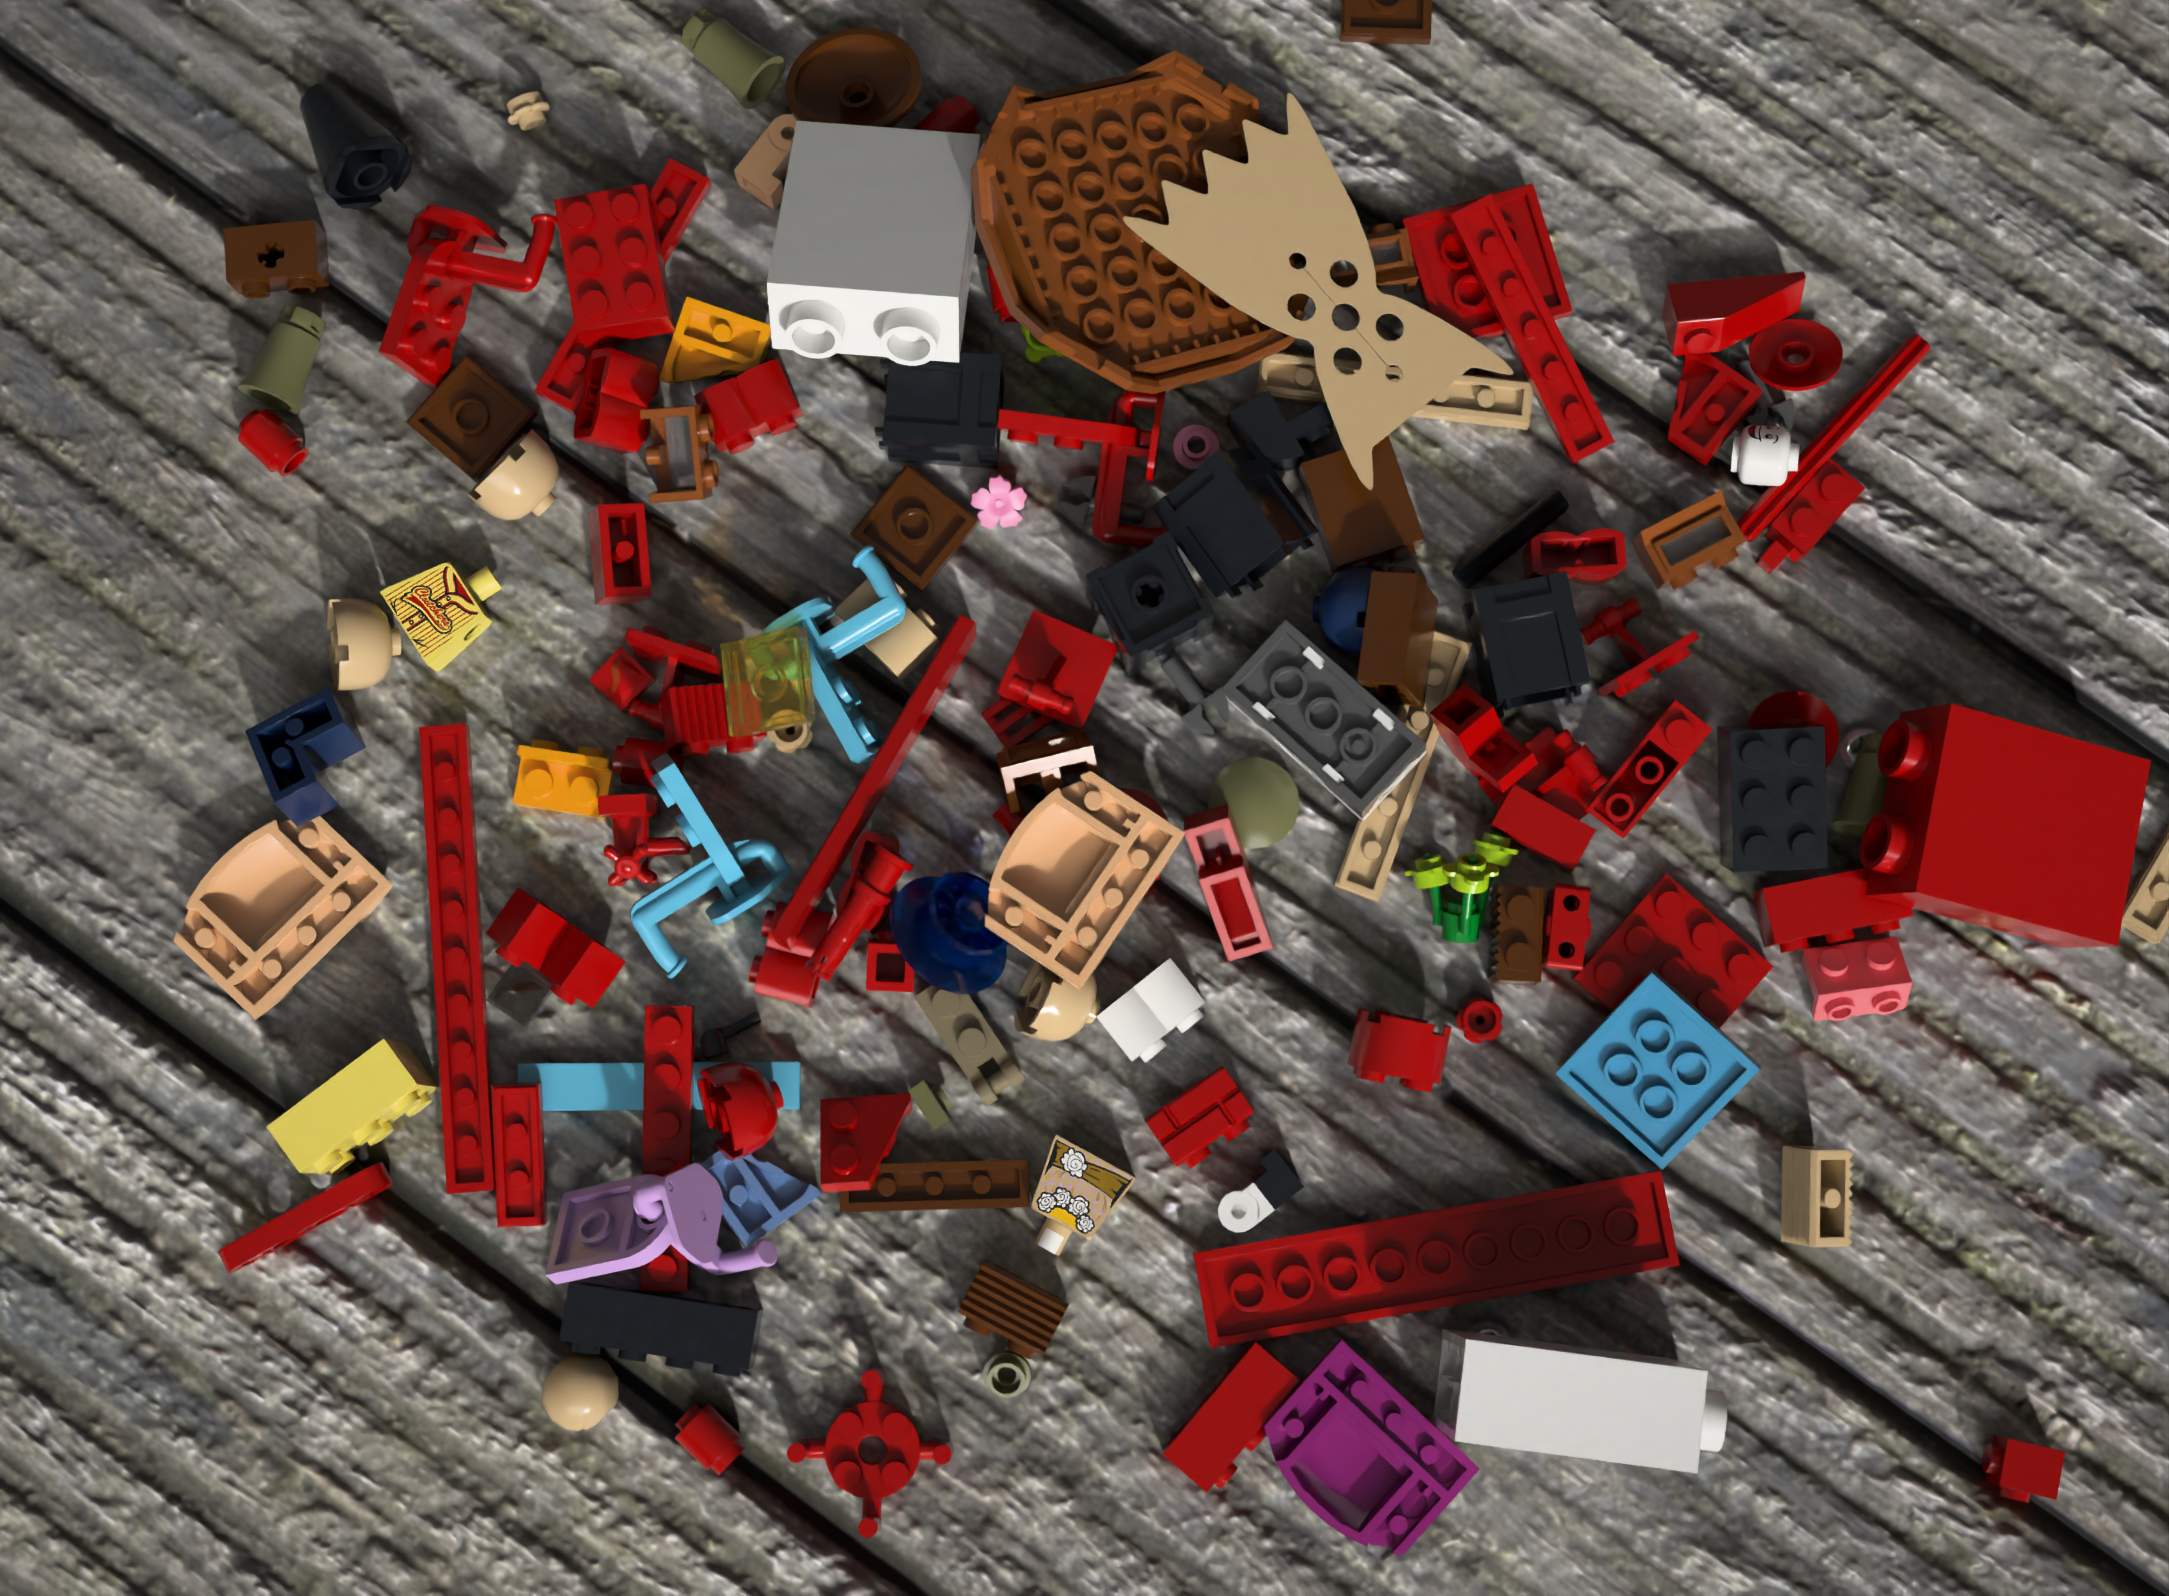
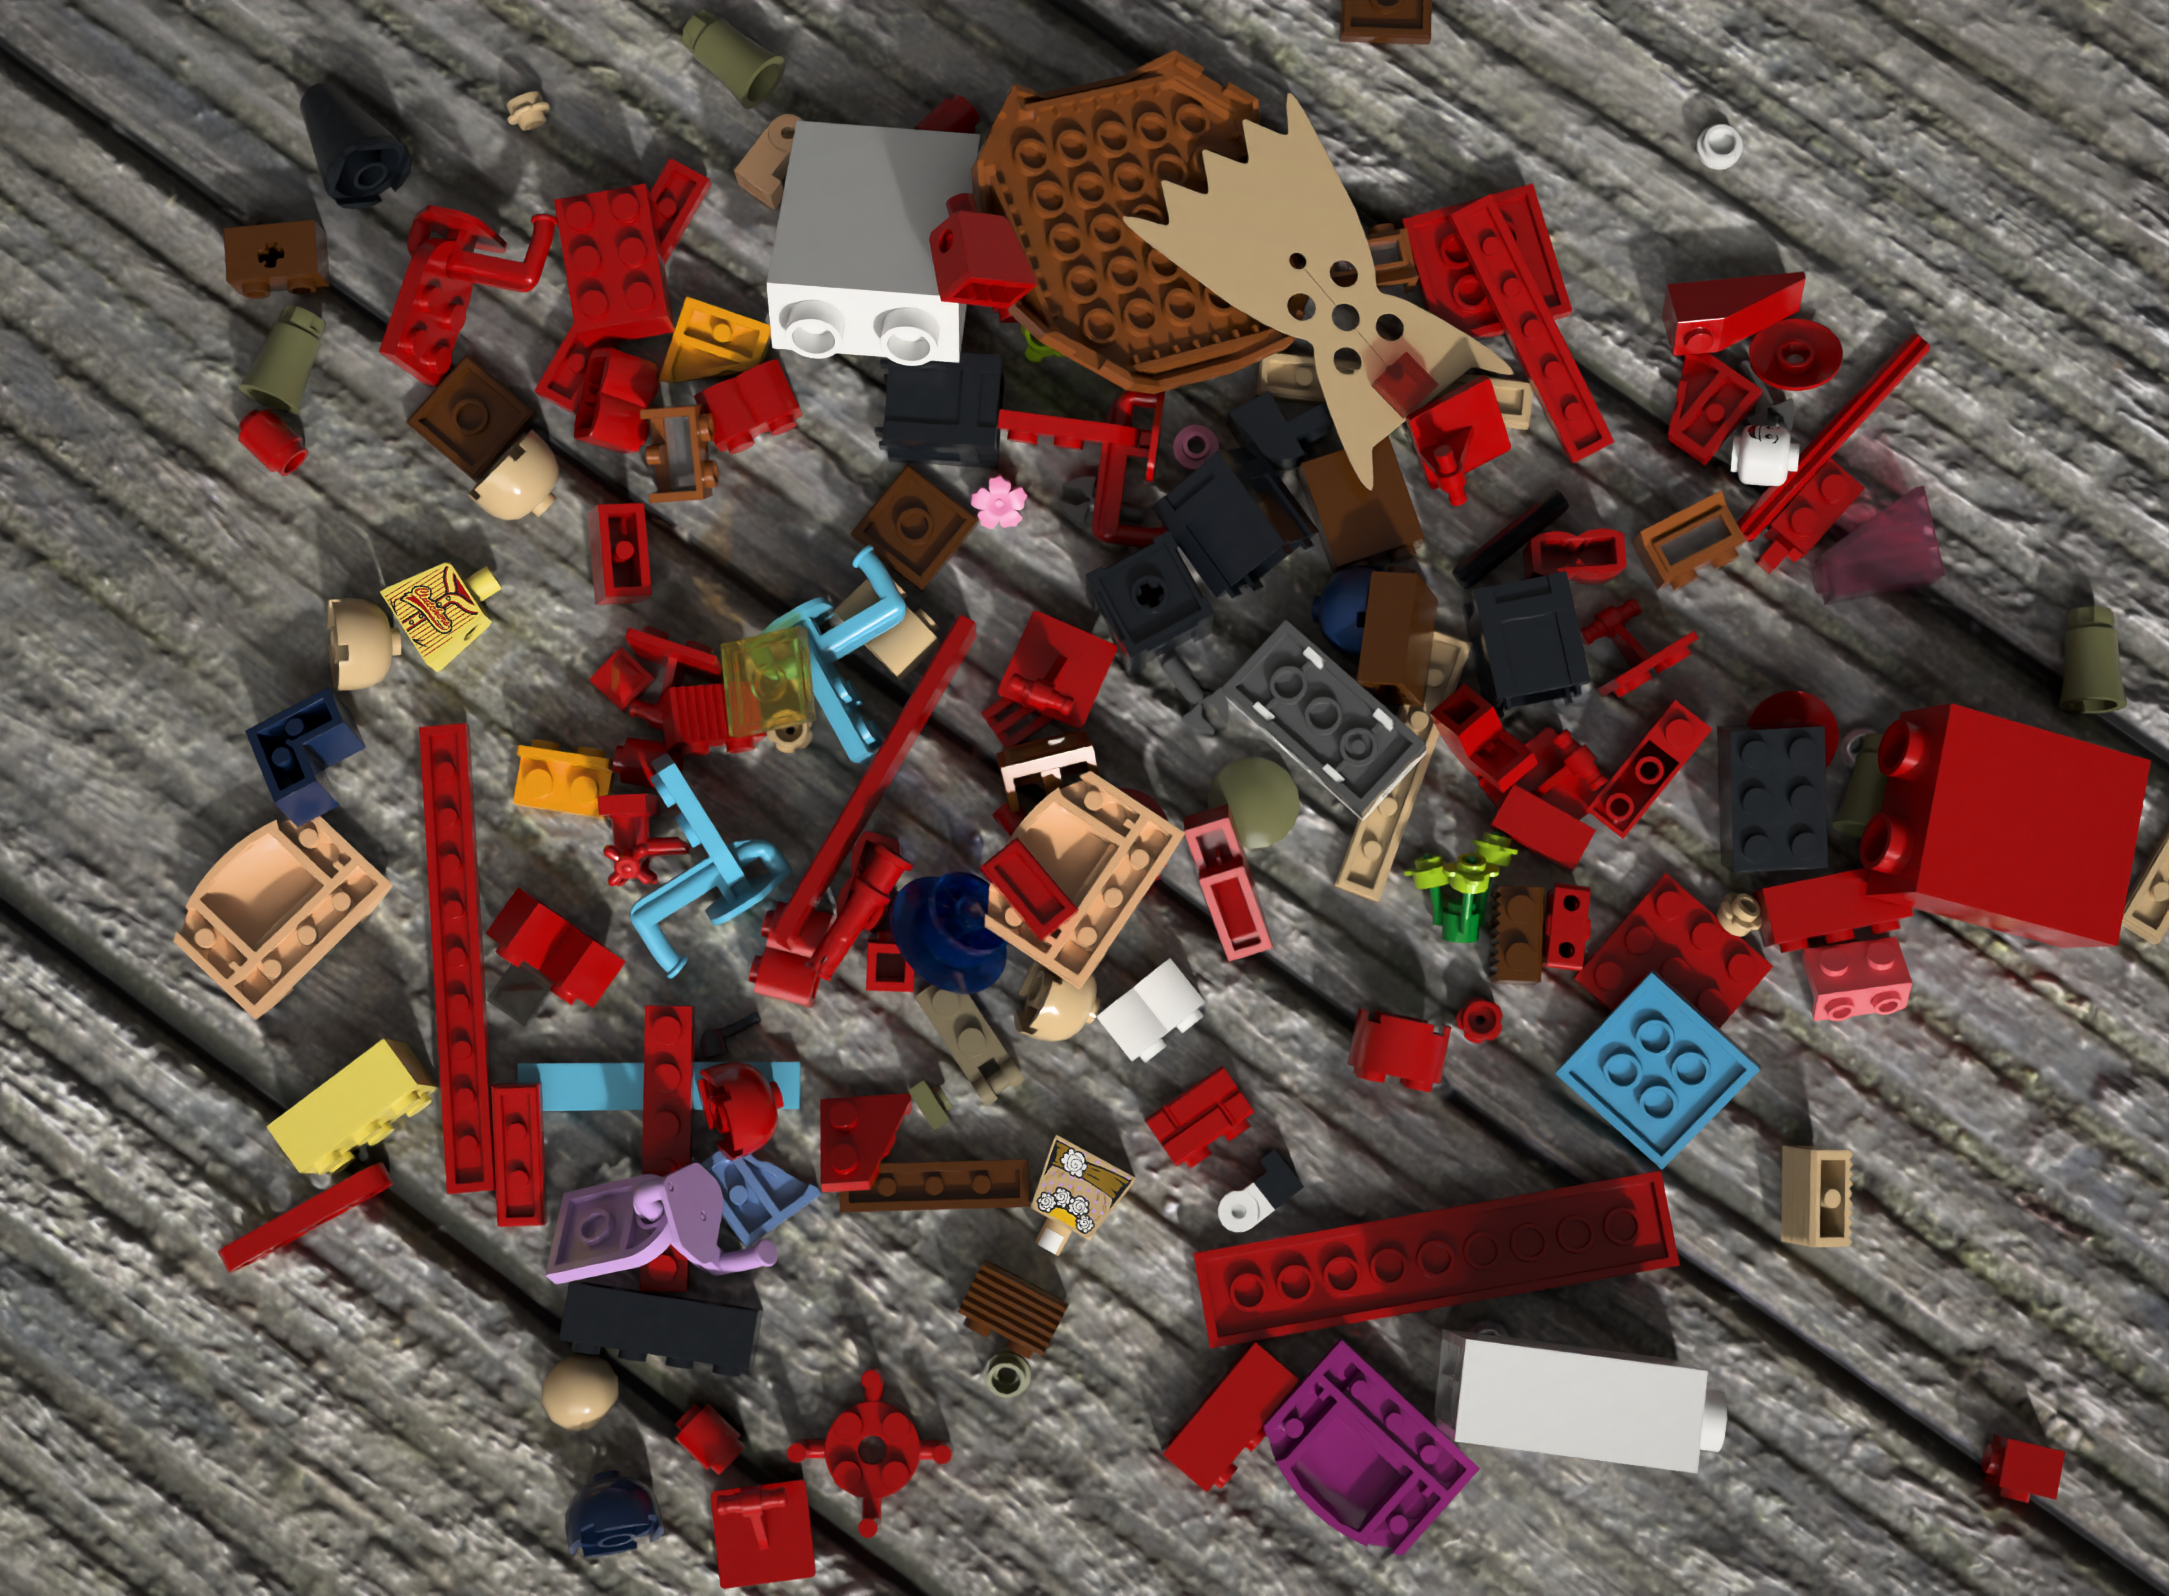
(611, 1515): none -> dark blue cylinder
(763, 1533): none -> red plate
(854, 79): reddish brown dish -> none
(978, 257): none -> red torso
(1029, 889): none -> red tile
(1404, 385): none -> clear red tile
(1458, 436): none -> red plate
(1719, 146): none -> white plate
(1739, 914): none -> tan plate
(1883, 555): none -> clear pink slope
(2091, 663): none -> olive plant

